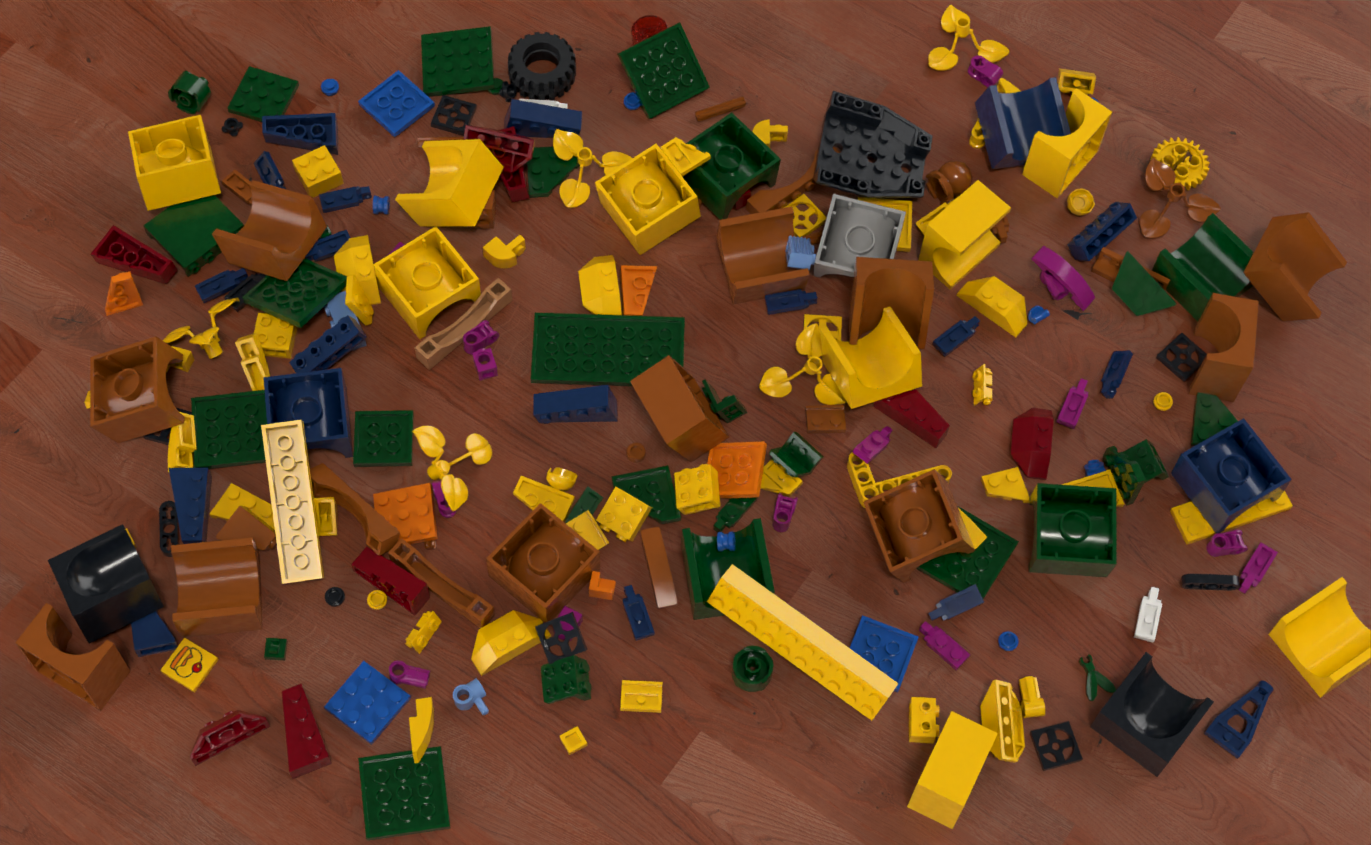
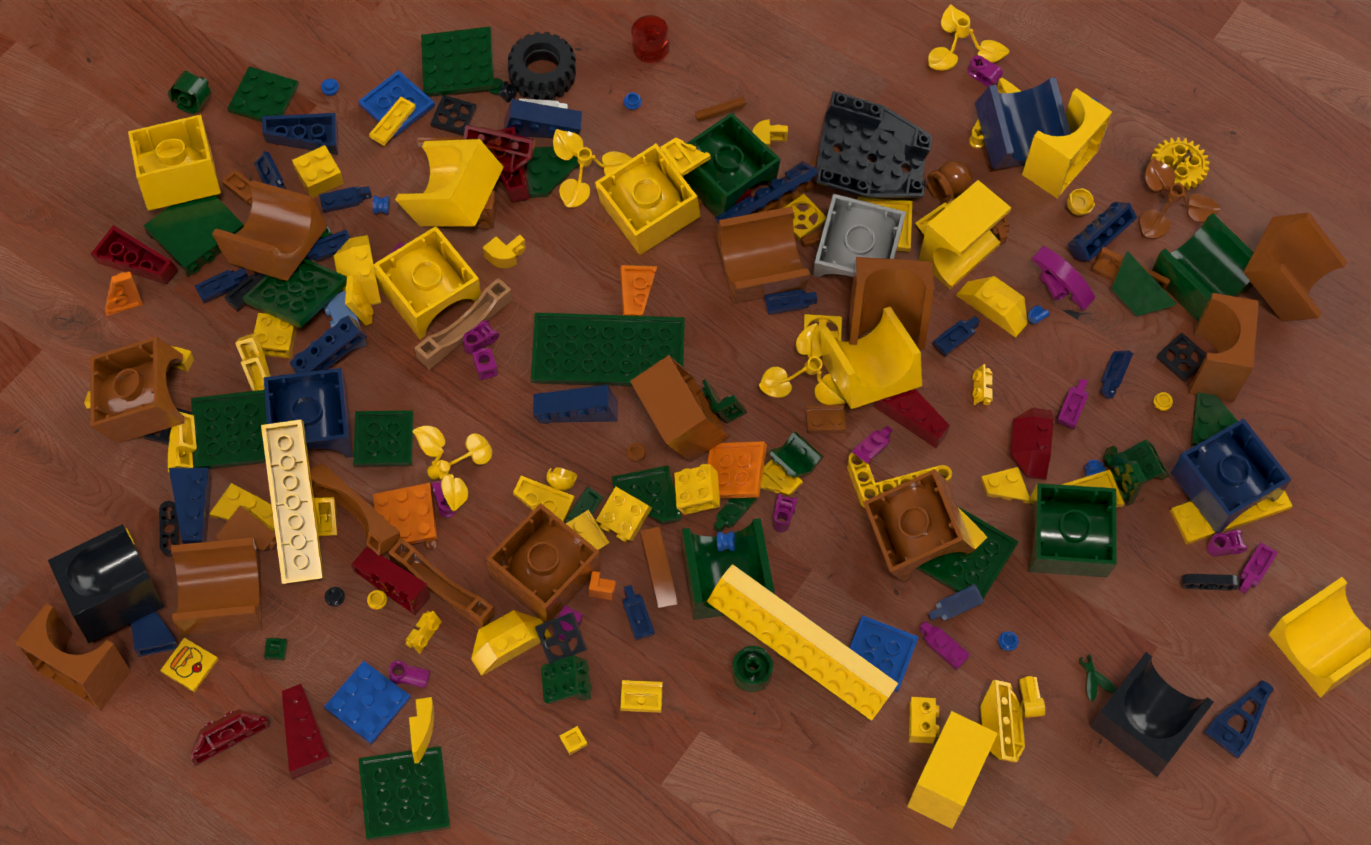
(206, 338): yellow plant -> none
(232, 122): black plate -> none
(392, 121): none -> yellow tile
(475, 692): medium blue piece -> none
(600, 286): yellow wedge -> none
(663, 70): dark green plate -> none
(793, 177): none -> dark blue wing
(799, 253): medium blue brick -> none
(1060, 760): black piece -> none
(1070, 80): yellow brick -> none
(1148, 616): white hinge -> none

